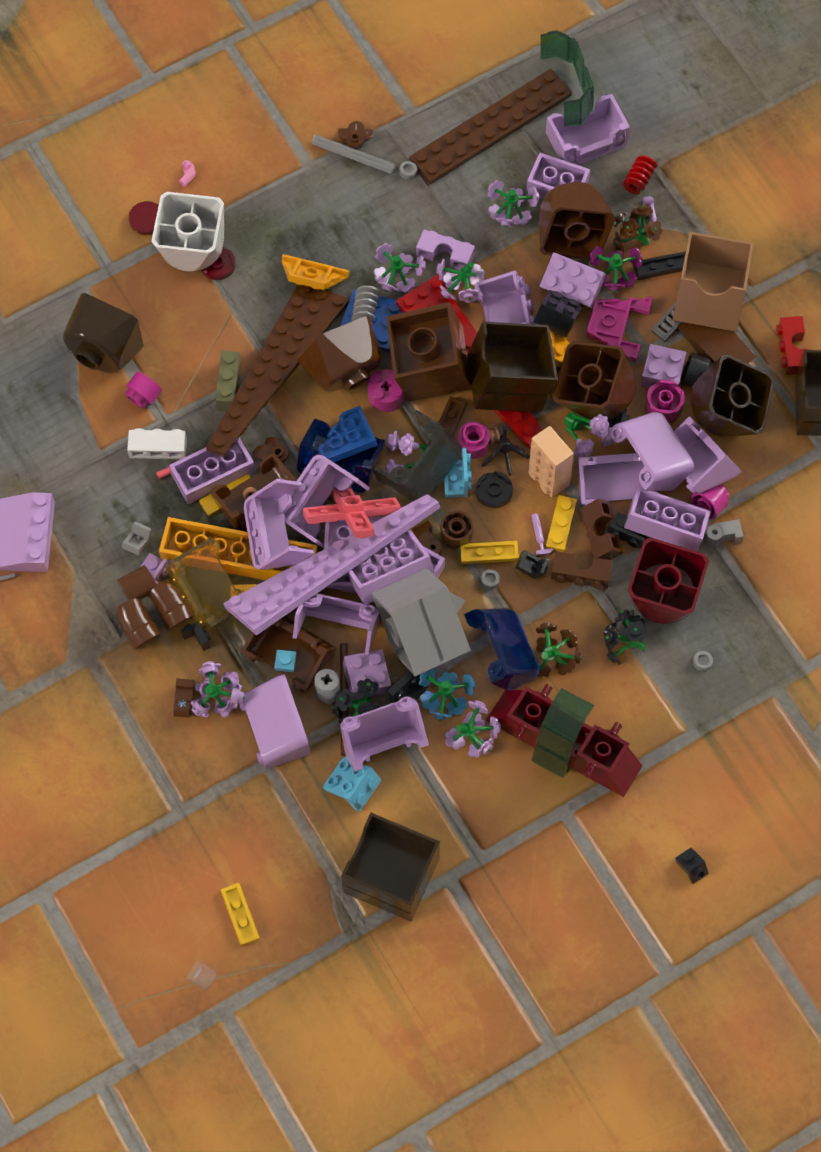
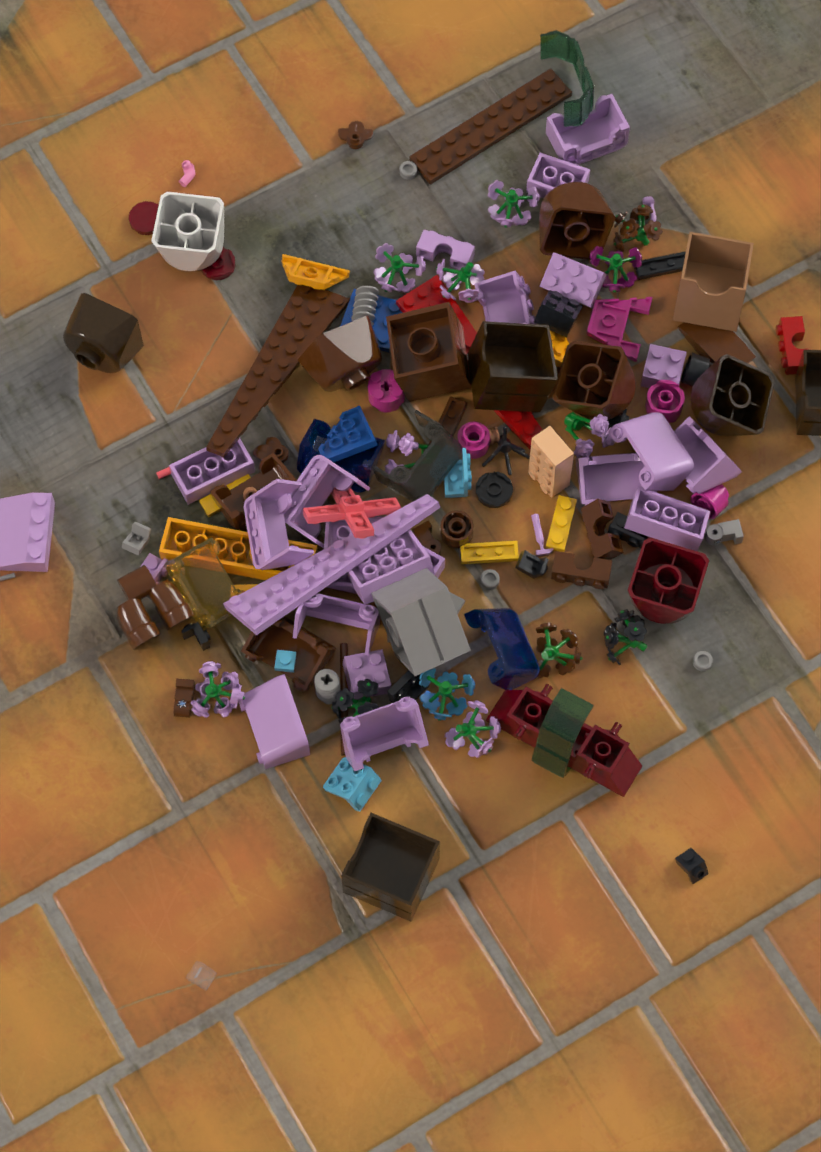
(142, 390): dark pink piece -> none
(157, 444): white brick -> none
(227, 379): olive brick -> none
(240, 914): yellow tile -> none
(353, 154): light grey axle -> none
(639, 174): red piece -> none
(661, 323): flat silver slope -> none

